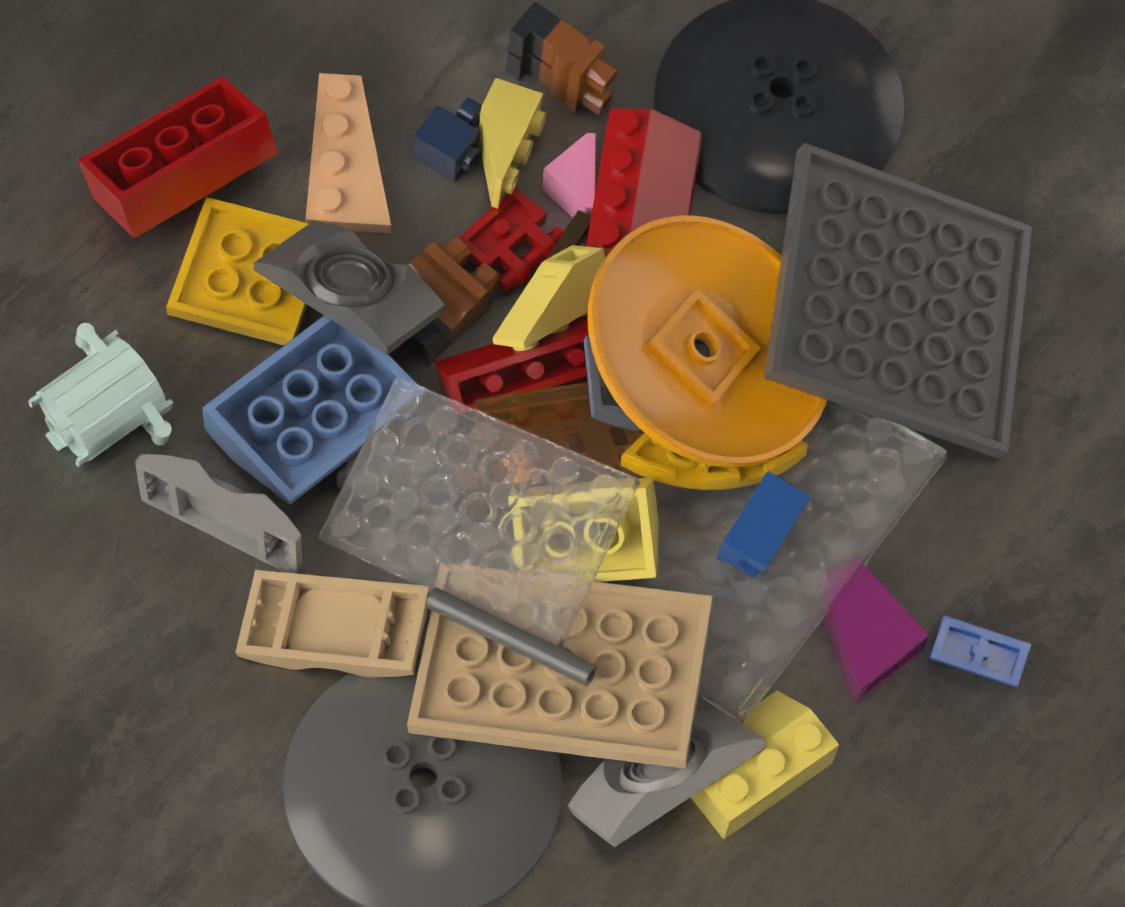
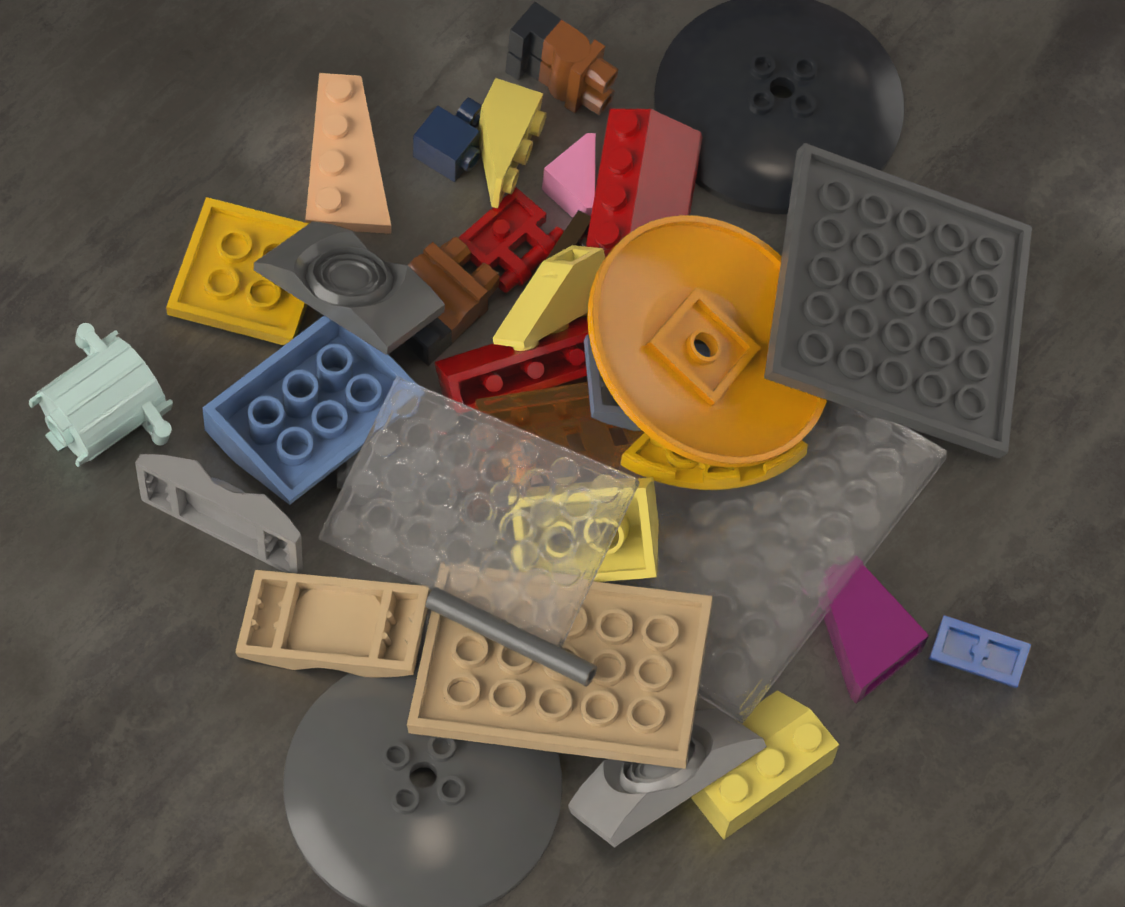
(178, 156): red brick -> none
(762, 525): blue hinge -> none

